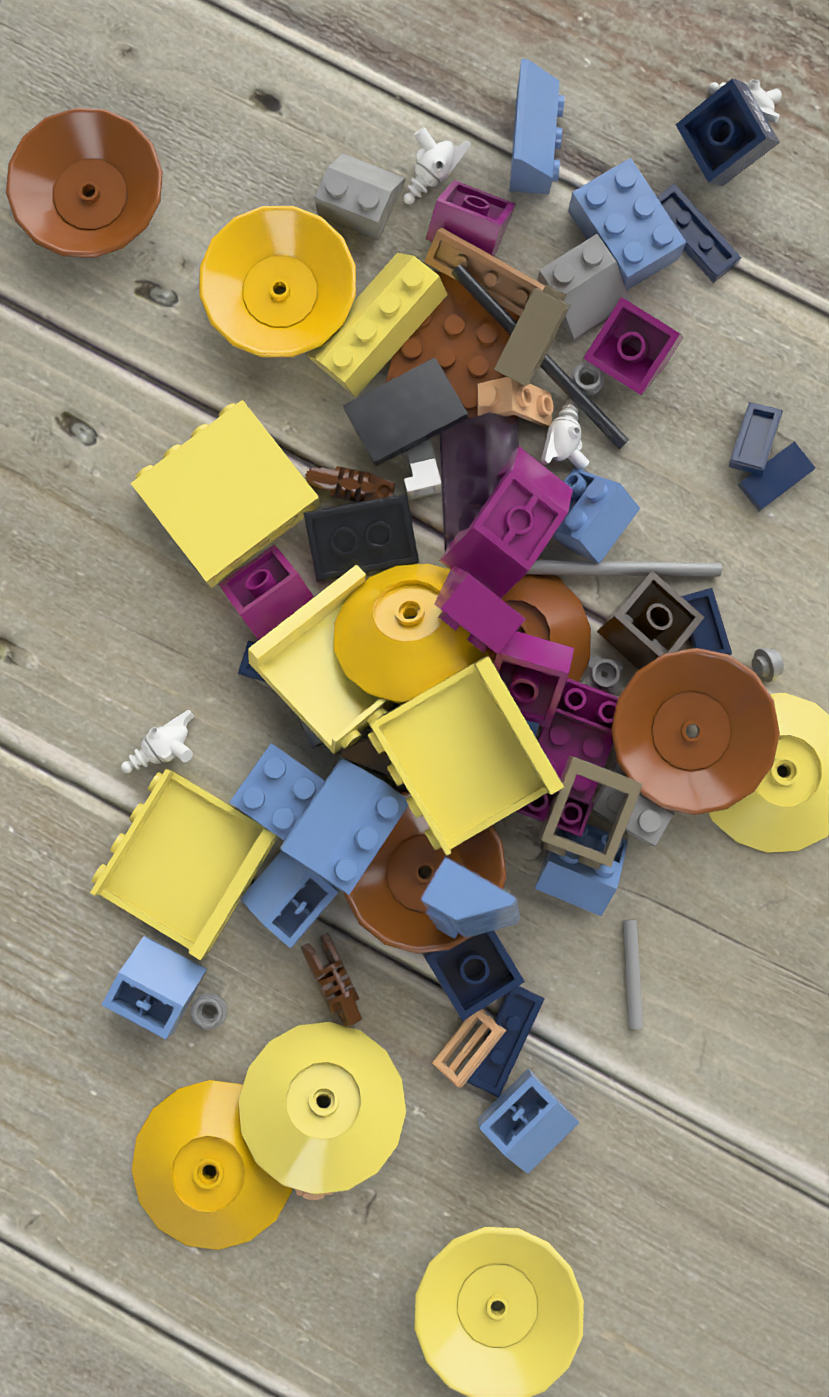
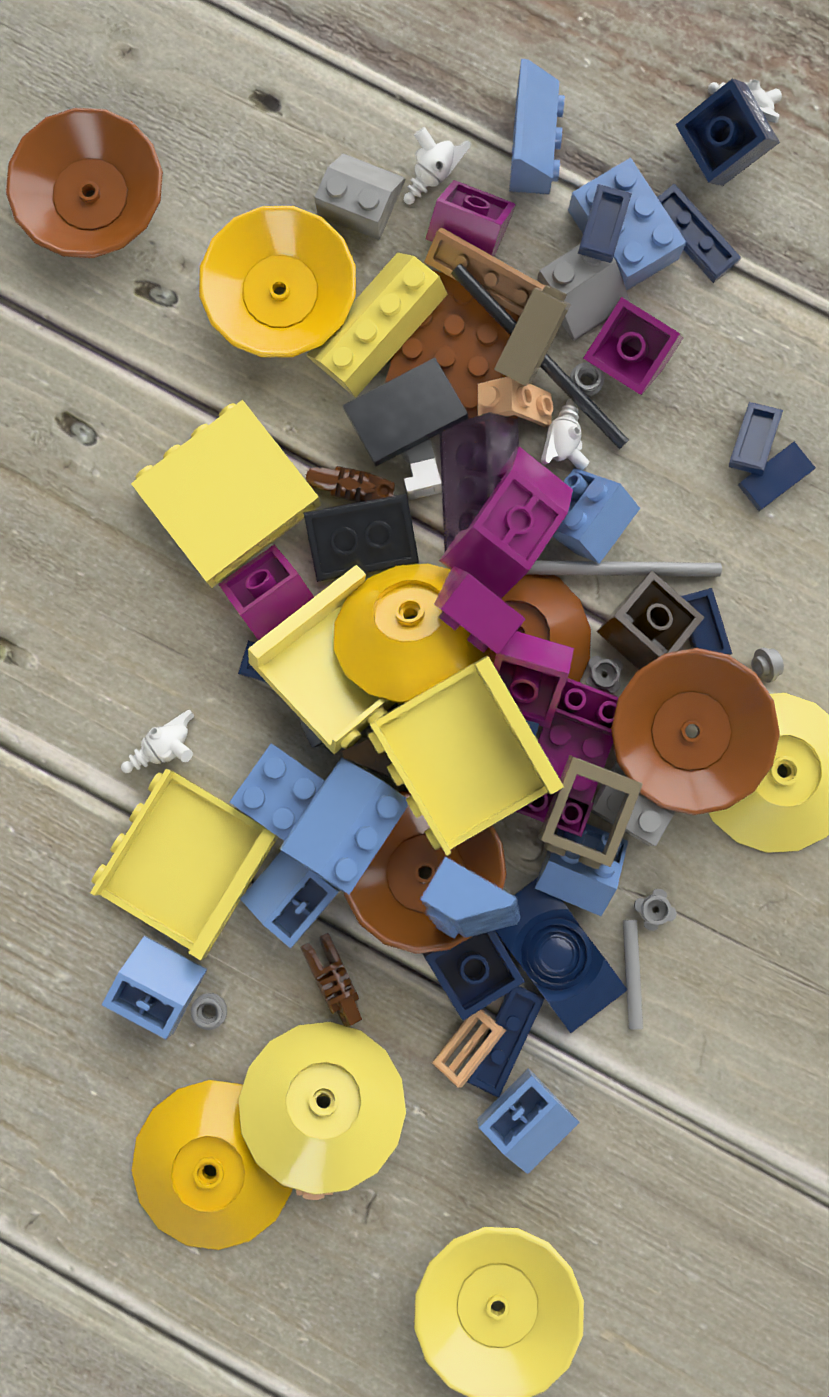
(560, 958): none -> dark blue slope
(604, 223): none -> dark blue tile
(665, 911): none -> light grey plate

